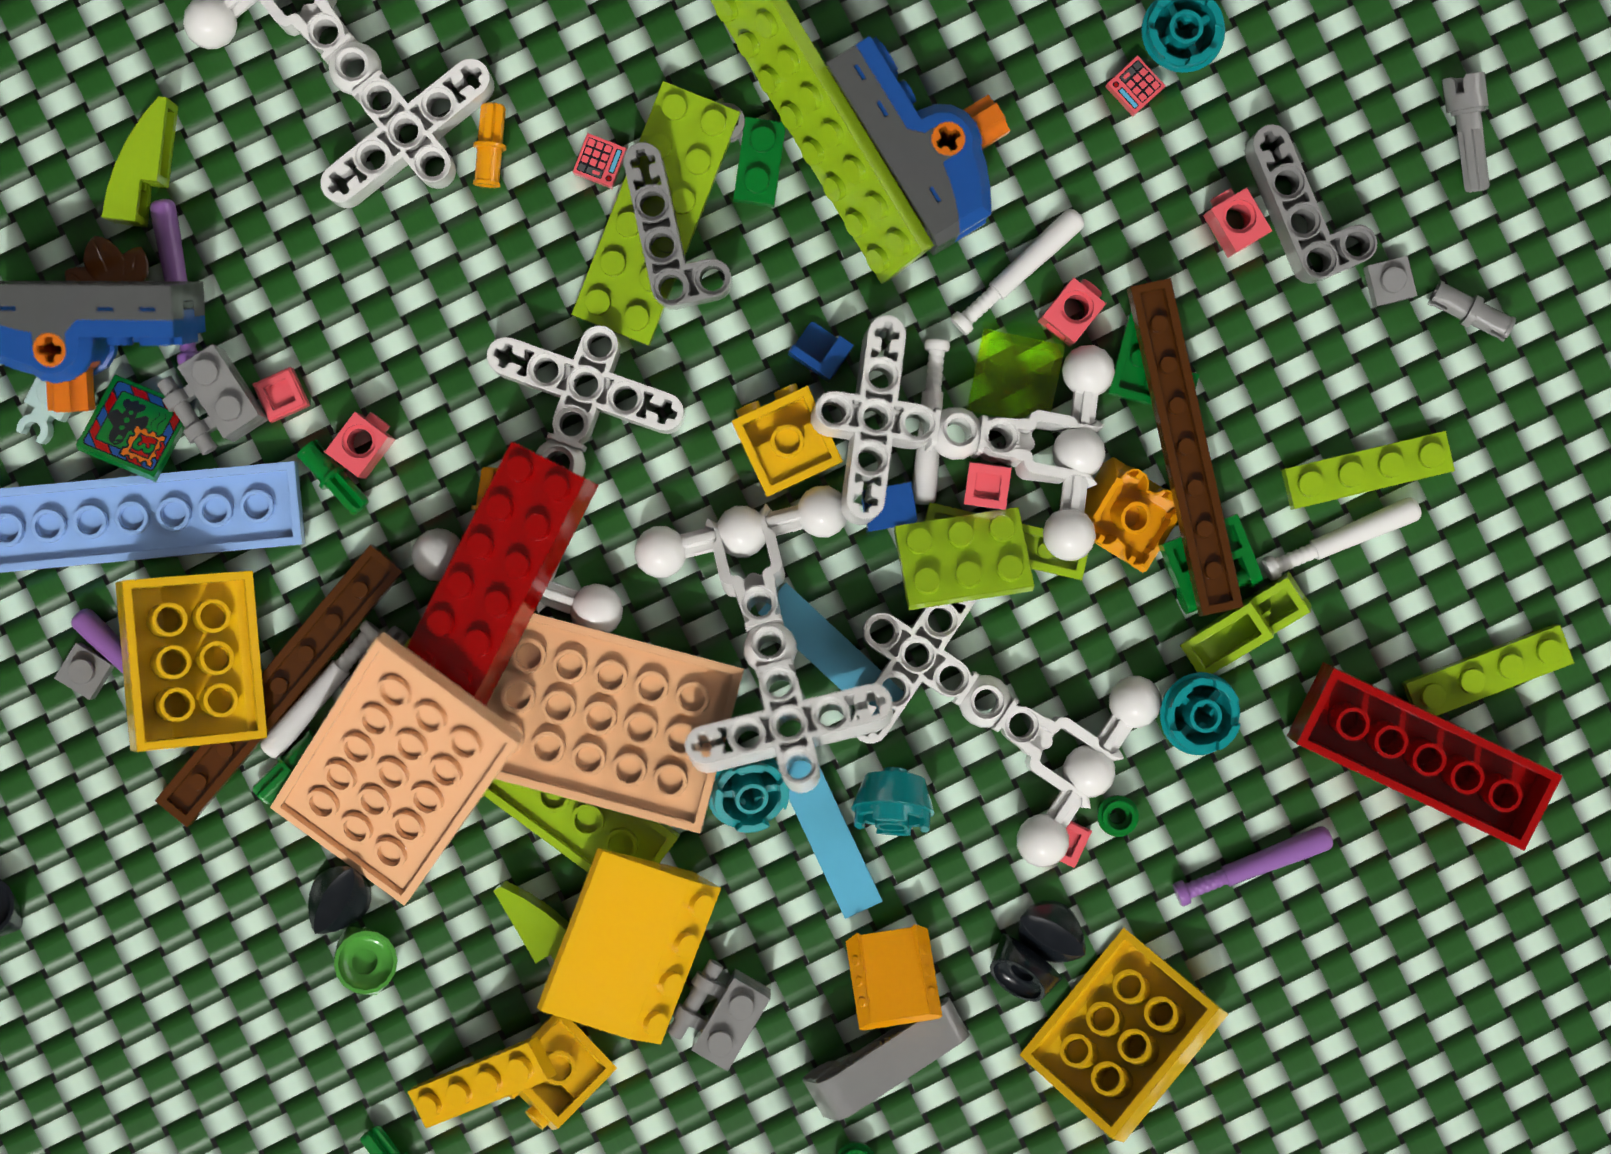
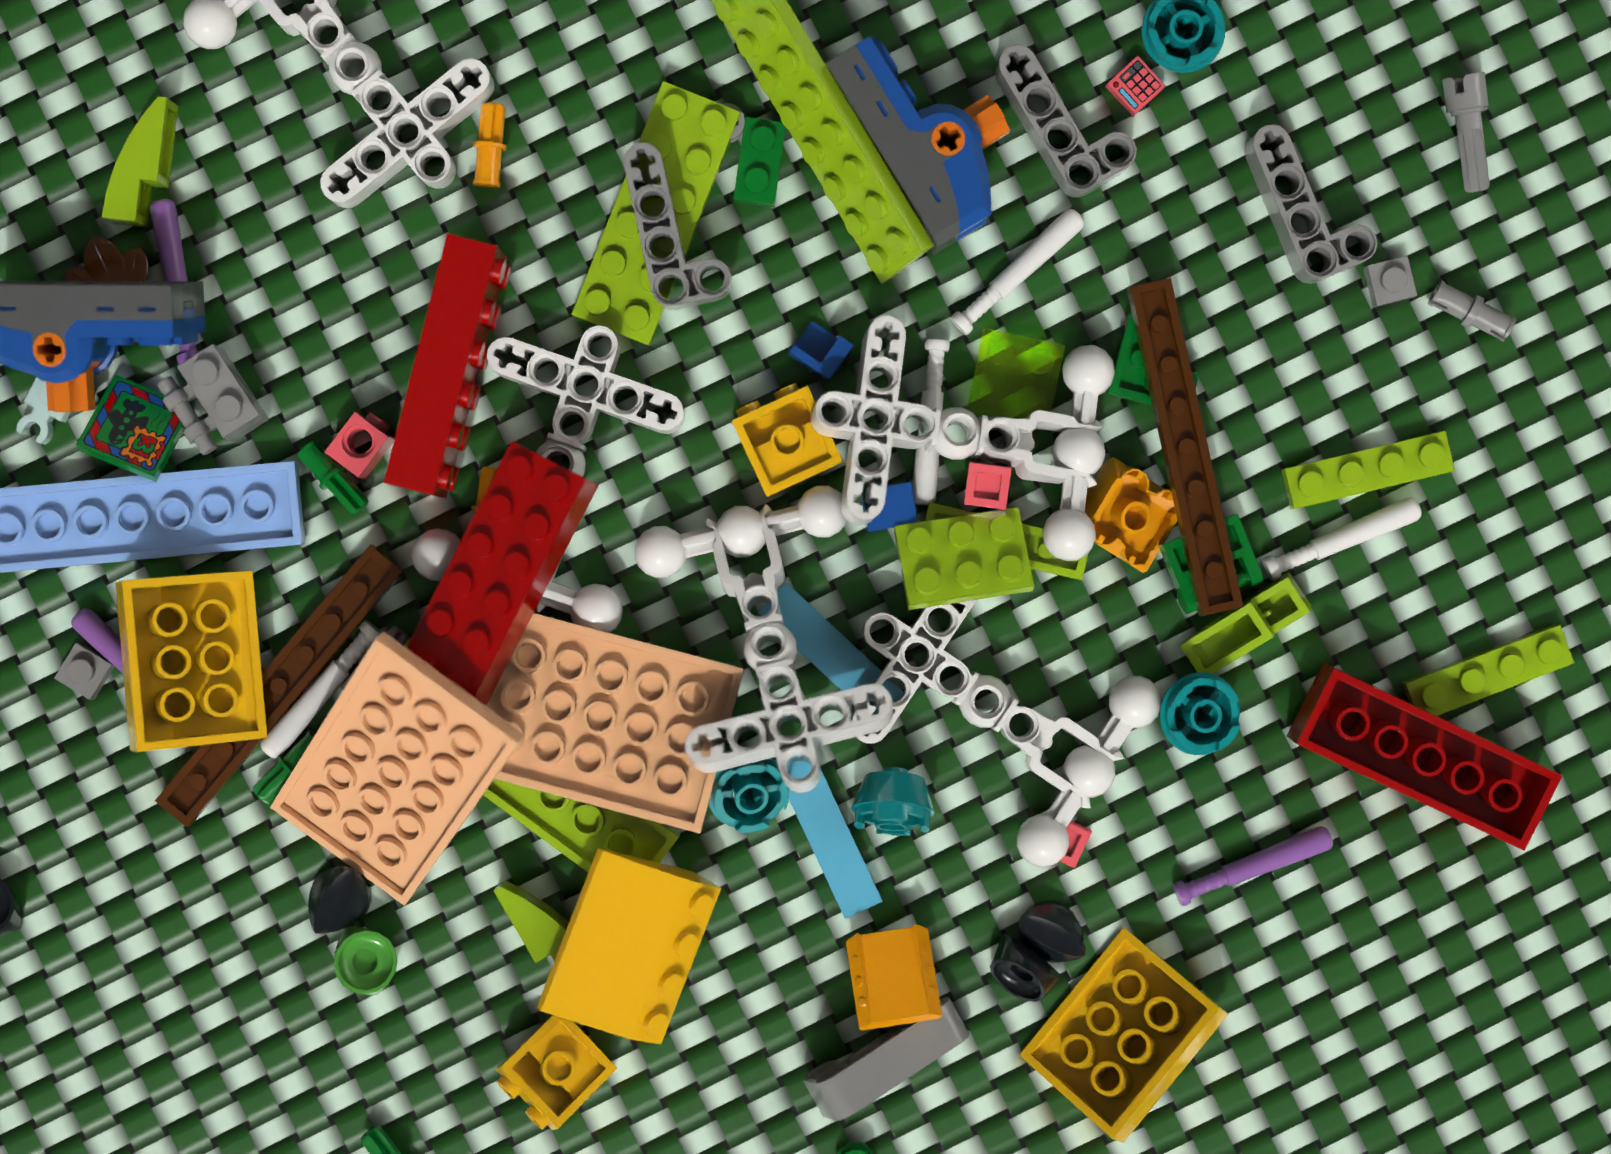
(281, 394): coral tile -> none
(448, 366): none -> red brick
(482, 1082): yellow plate -> none
(600, 161): coral tile -> none
(729, 1020): light grey brick -> none
(1057, 118): none -> light grey beam
(1060, 324): coral brick -> none
(1123, 827): green plate -> none
(1233, 239): coral brick -> none

